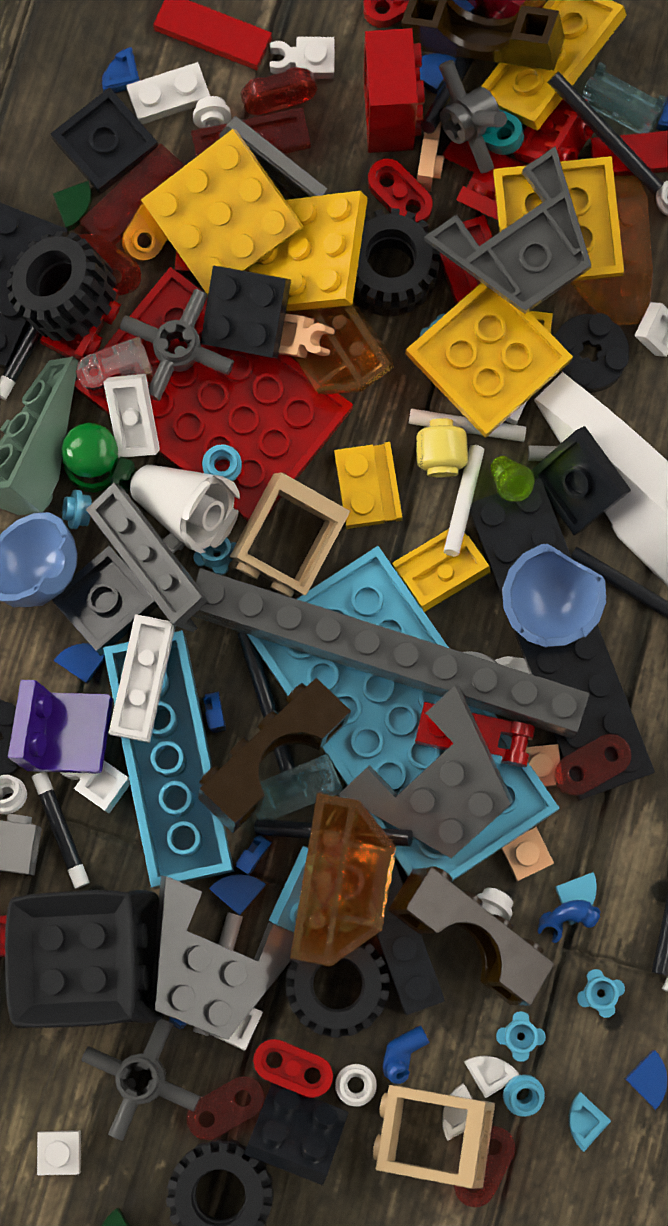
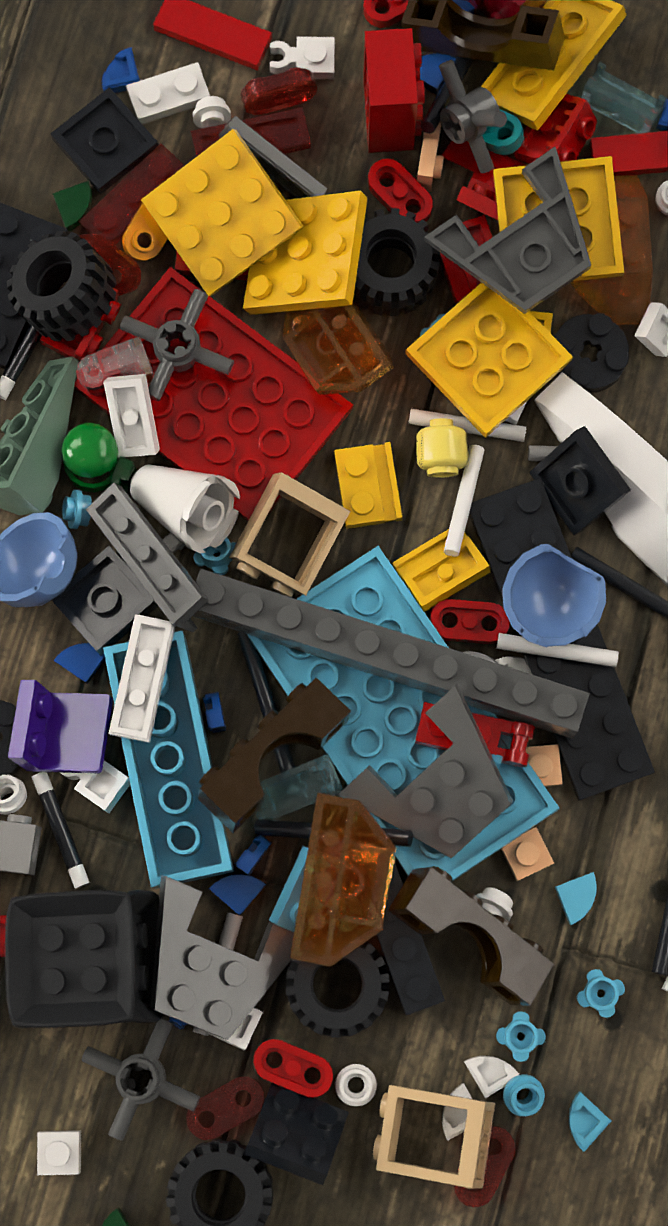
(222, 452): medium azure plate -> none
(245, 311): black plate -> none
(303, 335): light nougat plate -> none
(399, 1052): blue arm -> none
(469, 618): none -> red plate
(512, 479): clear neon green cone -> none
(568, 651): none -> white bar
(573, 910): blue arm -> none
(593, 764): clear red plate -> none
(605, 132): black bar -> none
(649, 1079): blue tile -> none

